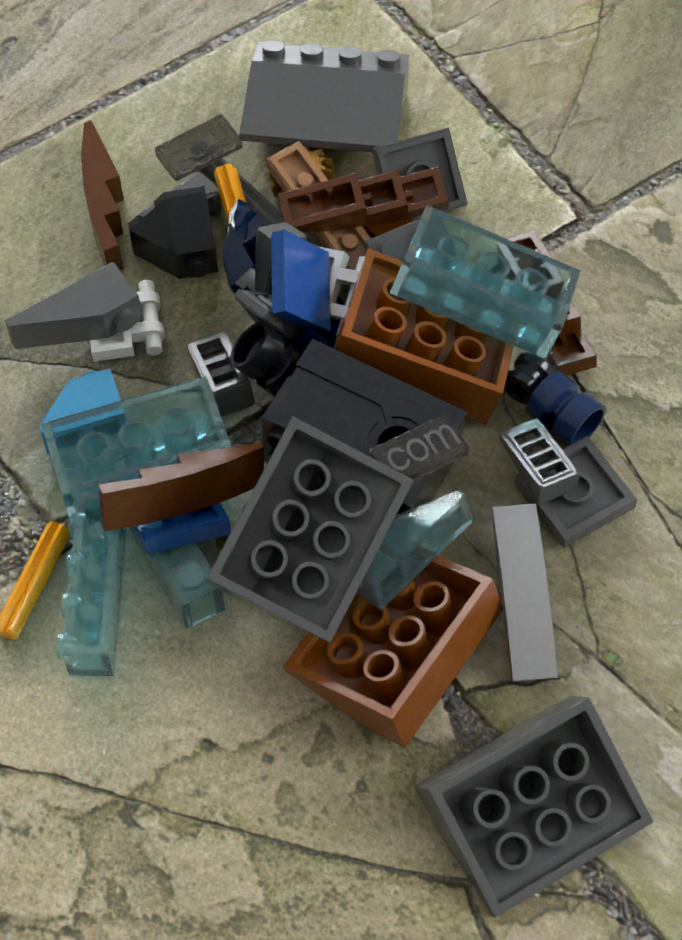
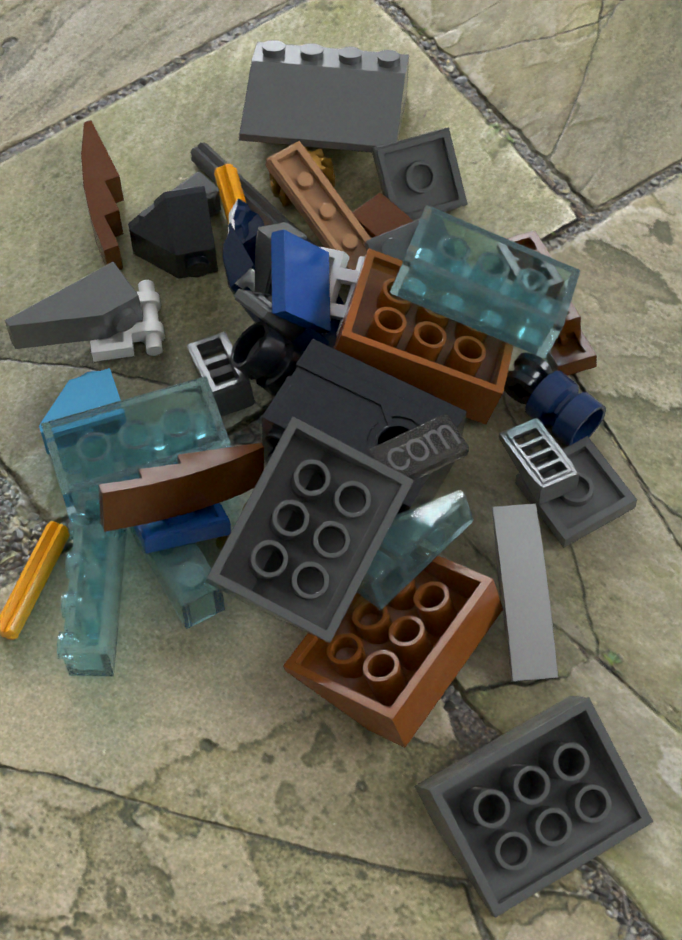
(198, 147): clear smoke tile -> none
(363, 202): reddish brown slope -> none

